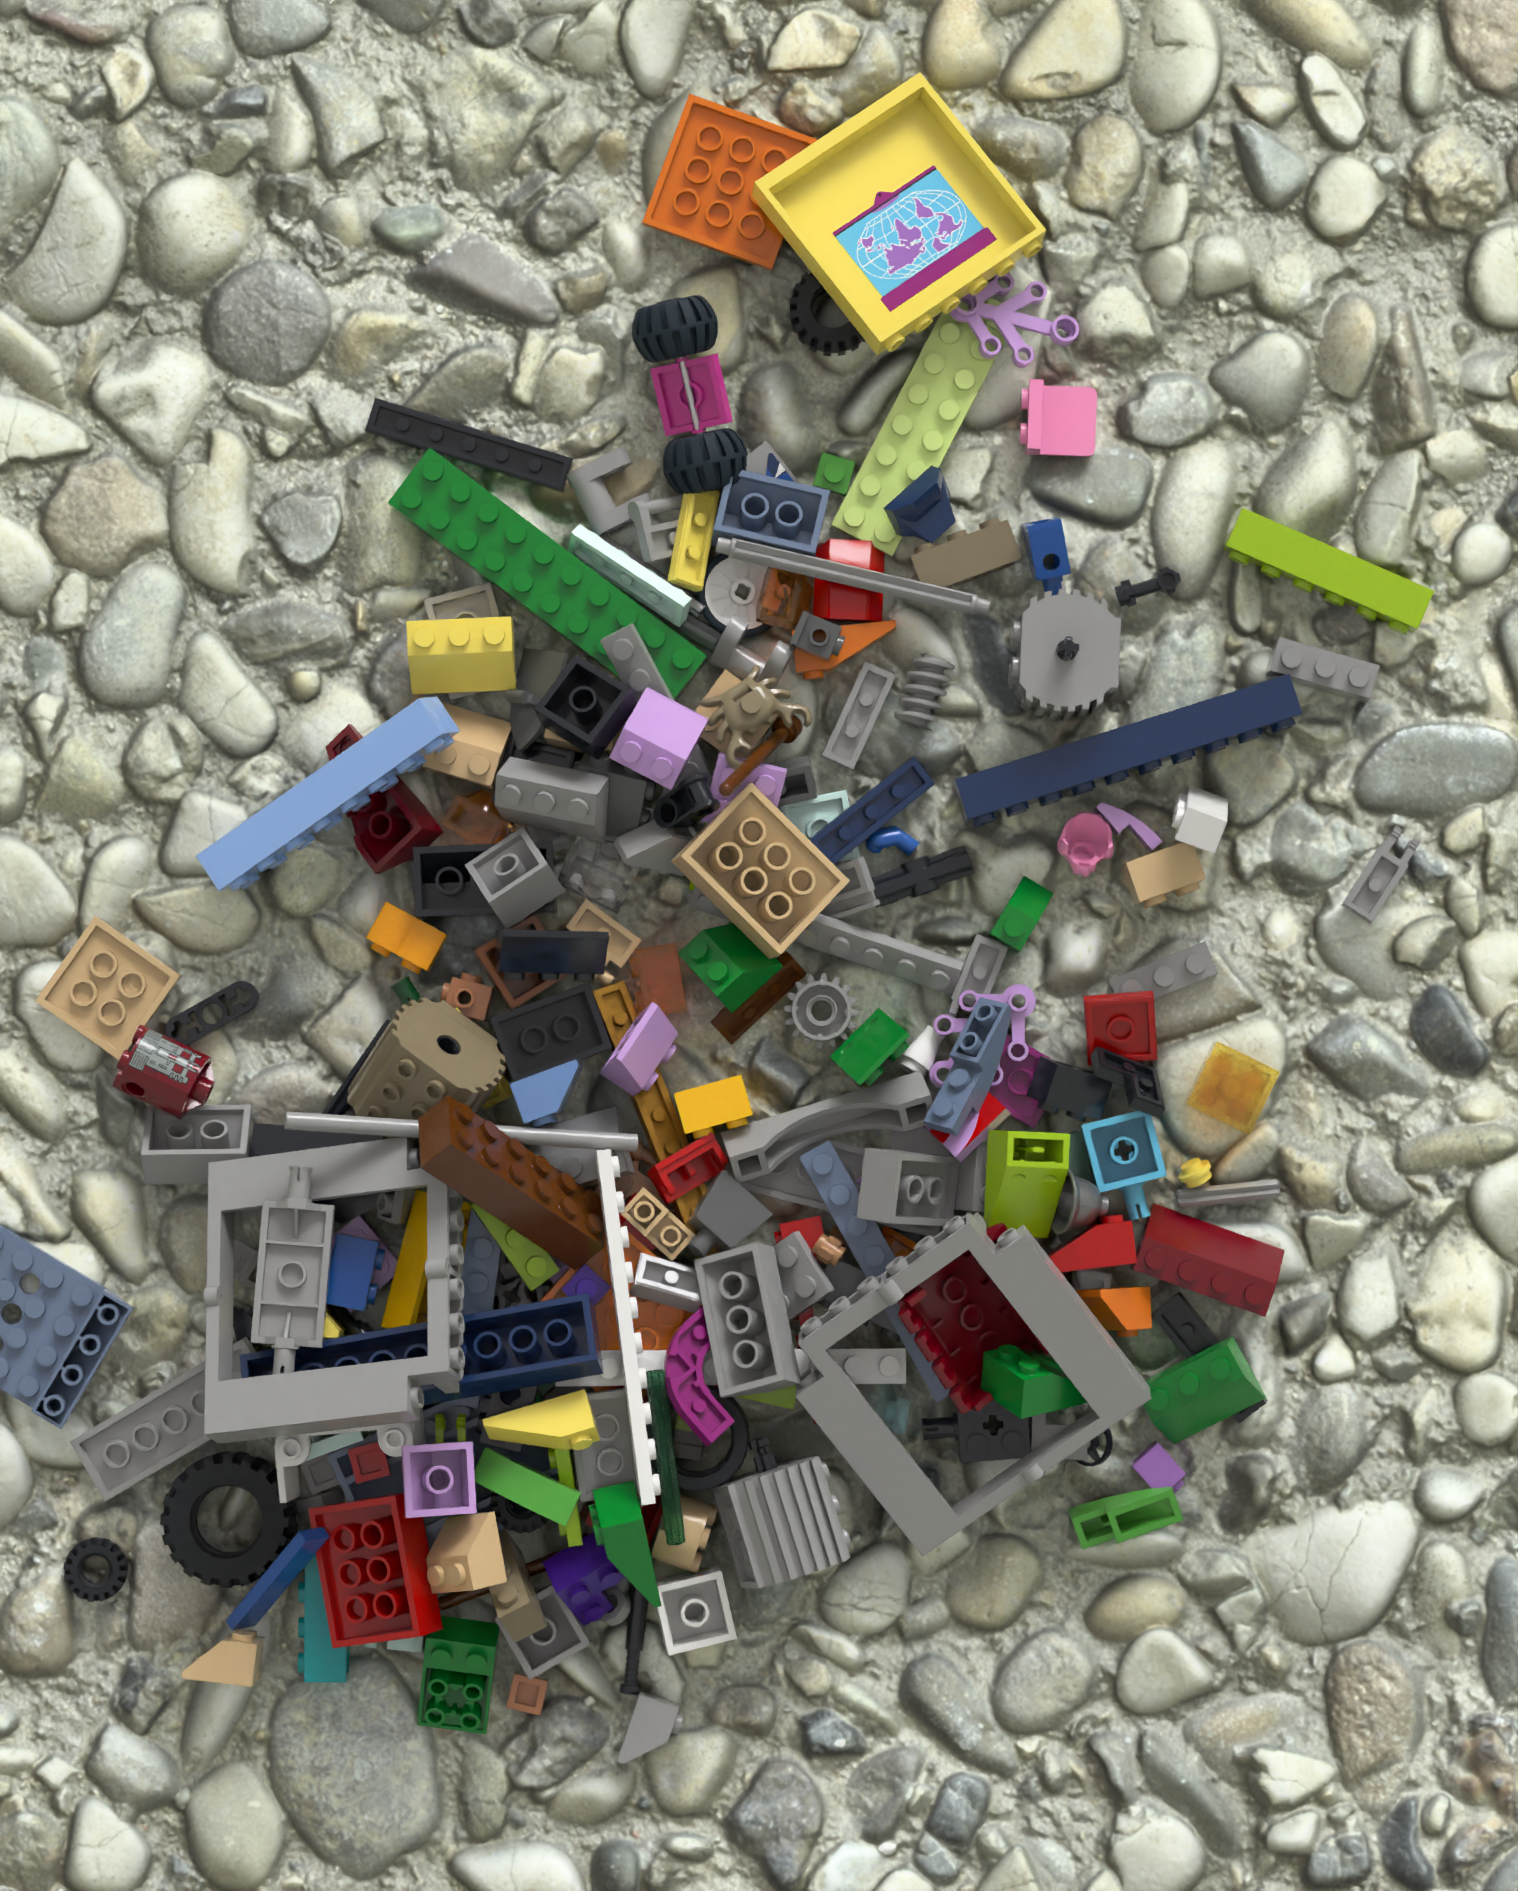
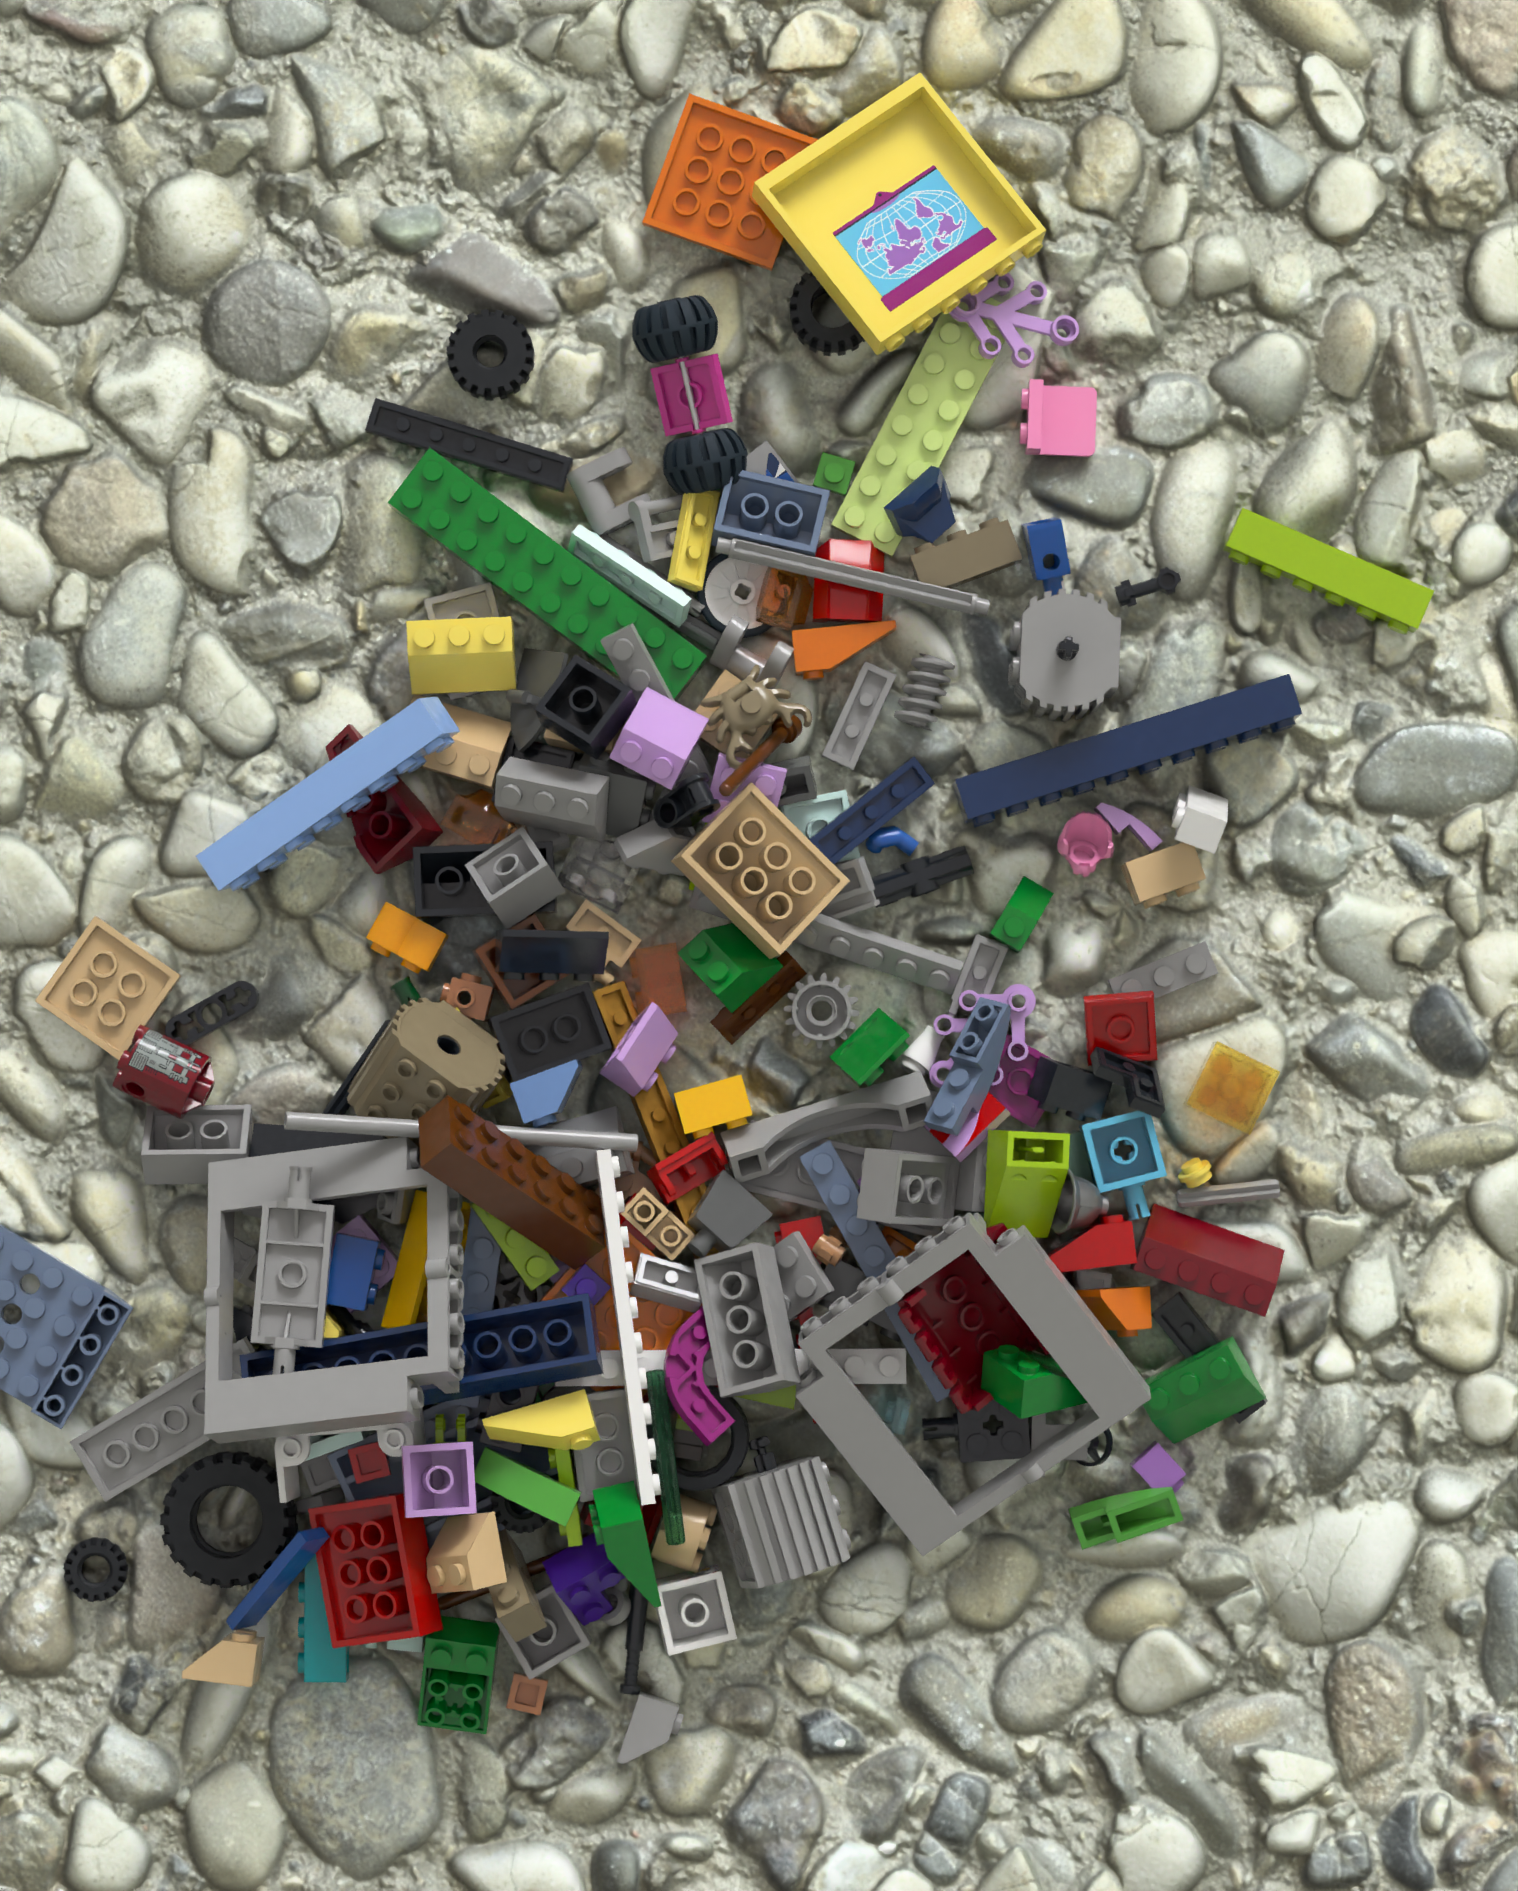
(498, 380): none -> black tyre
(803, 640): dark grey brick -> none
(1323, 669): light grey brick -> none
(1379, 878): light grey hinge -> none

